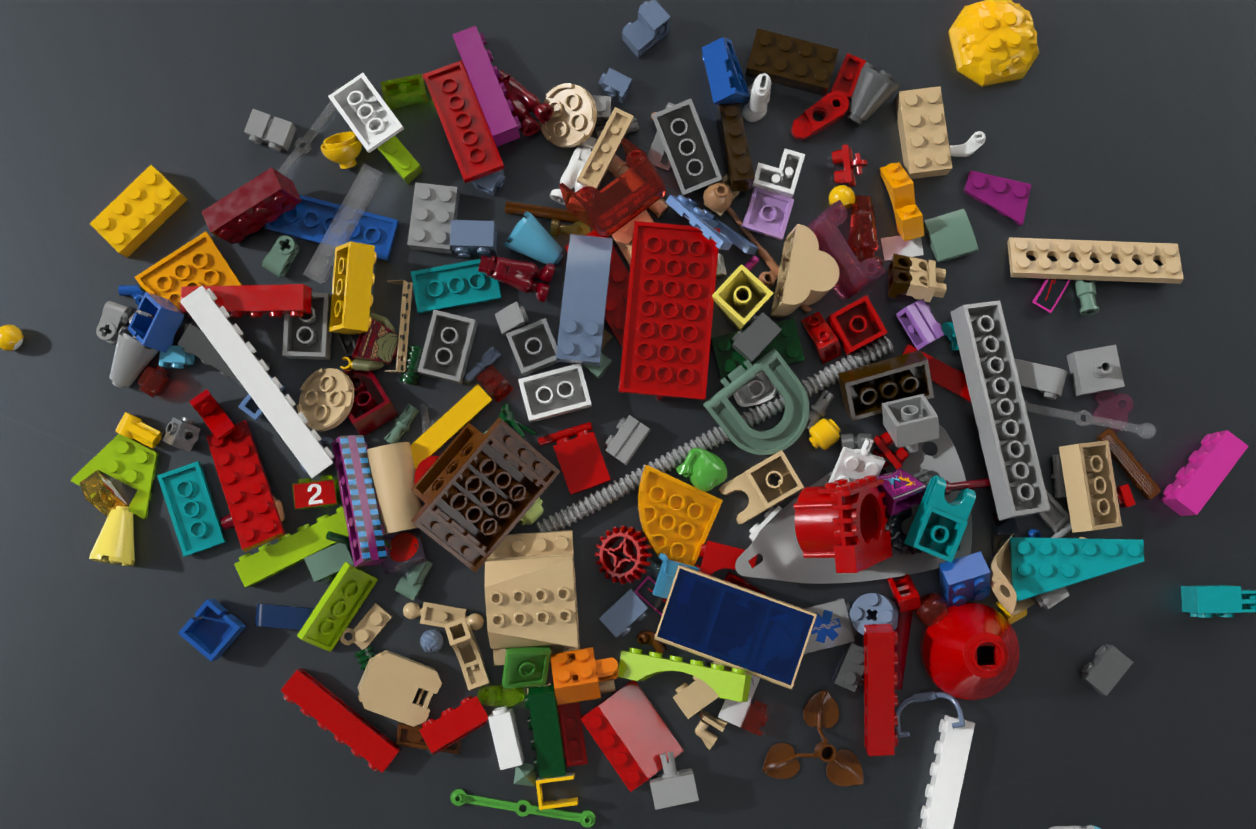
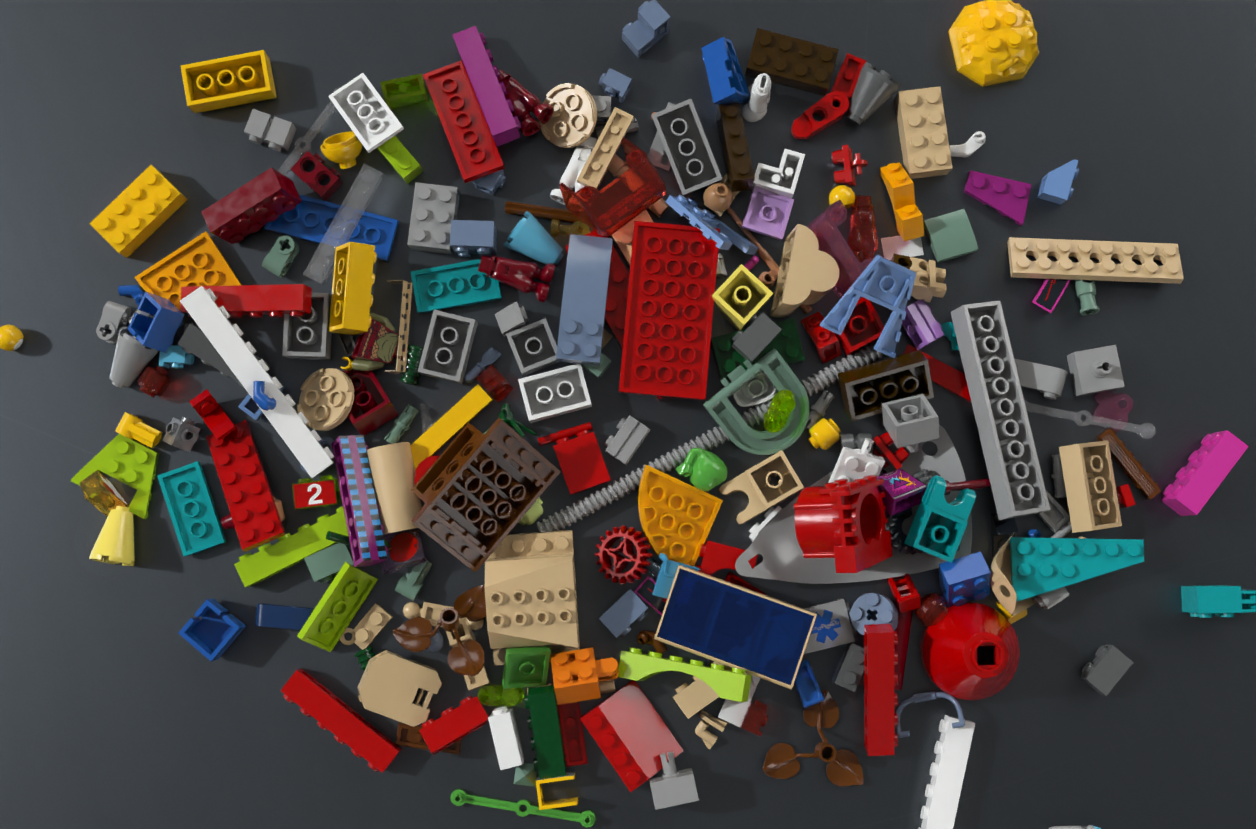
(228, 81): none -> yellow brick
(261, 398): none -> blue arm
(314, 178): none -> dark red brick
(467, 657): none -> reddish brown plant
(779, 411): none -> clear neon green piece
(808, 686): none -> blue tile
(885, 285): none -> medium blue wing
(1057, 183): none -> medium blue slope

